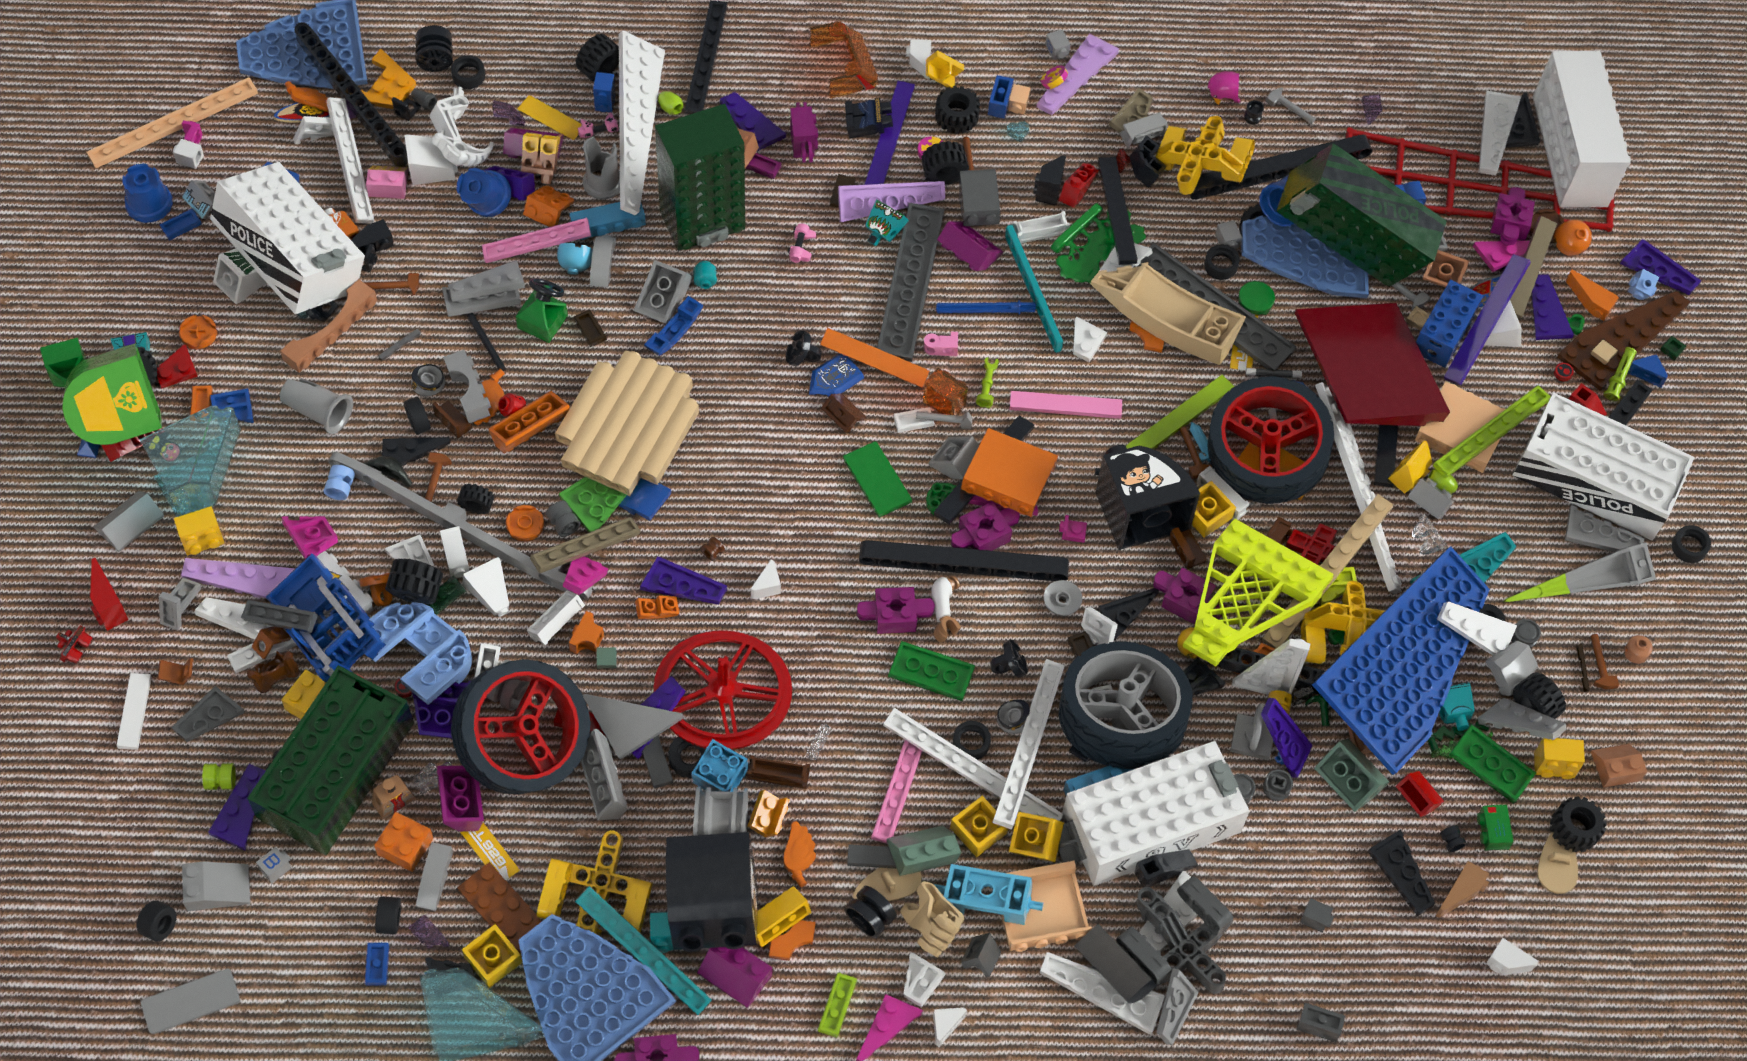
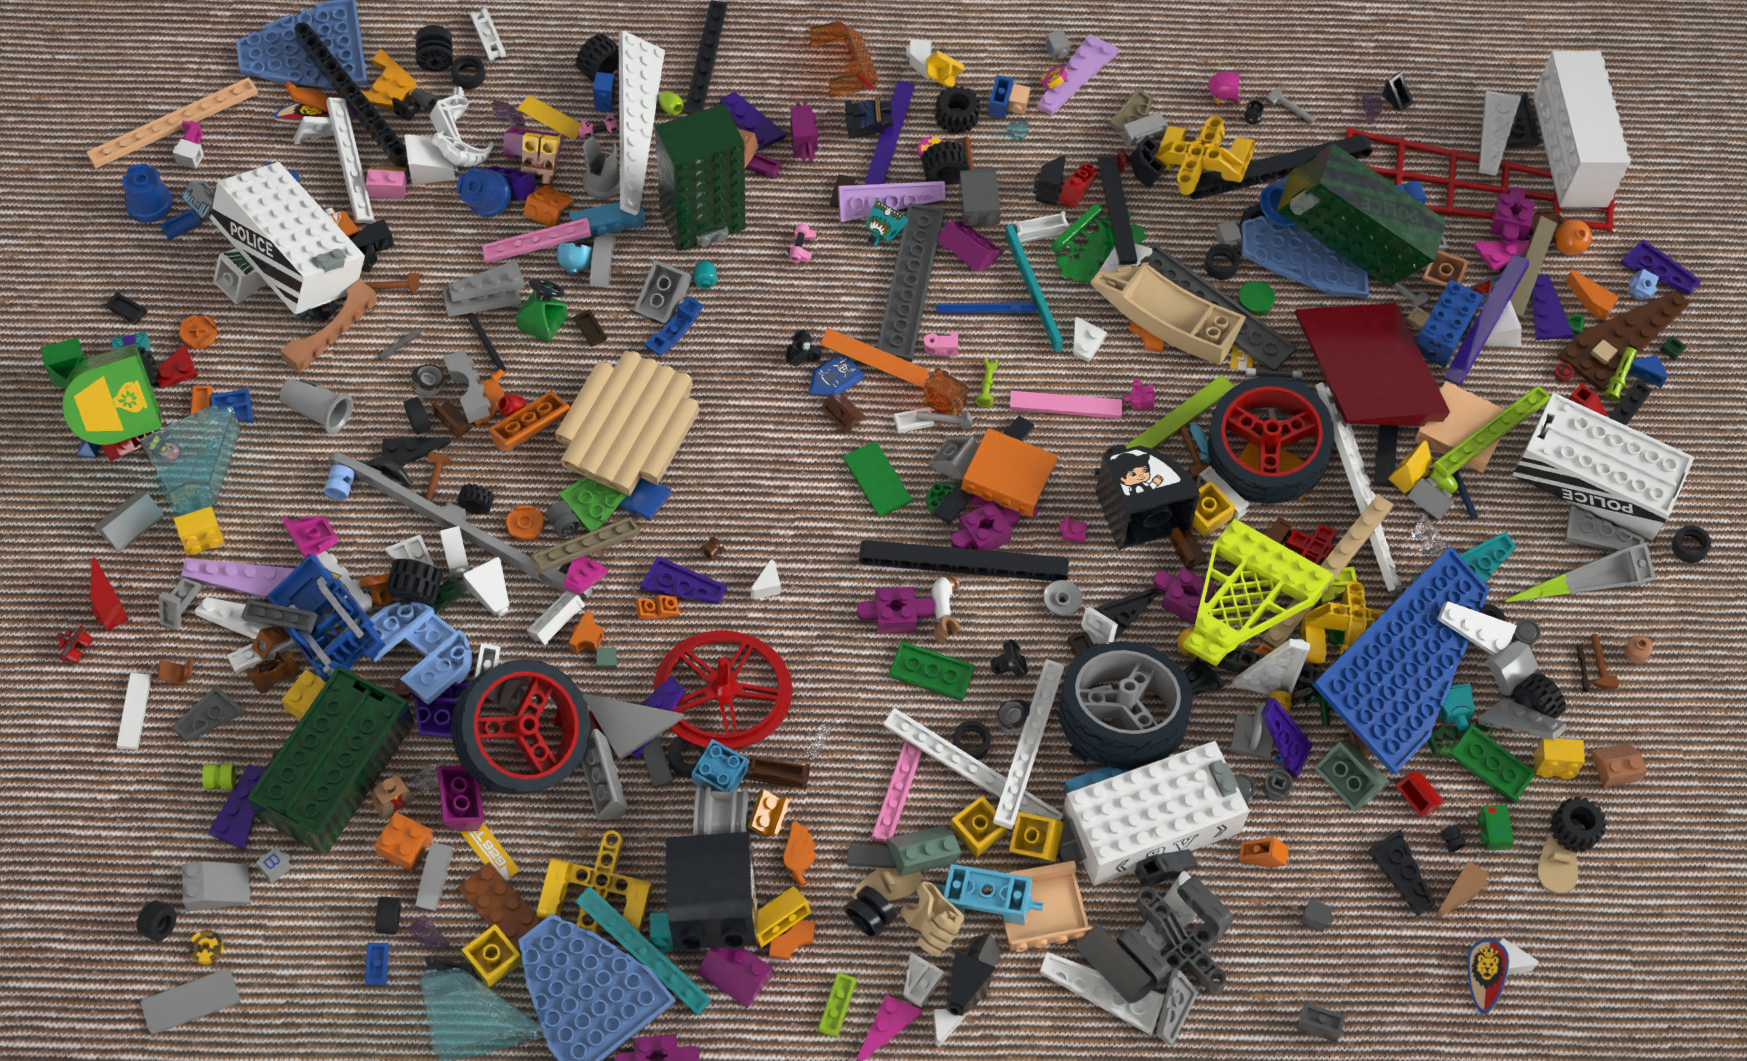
(126, 308): none -> black tile
(204, 938): none -> piece
(487, 34): none -> white plate
(967, 983): none -> black slope
(1141, 396): none -> dark pink piece
(1264, 852): none -> orange slope
(1397, 92): none -> black slope
(1465, 496): none -> dark blue bar
(1487, 973): none -> shield

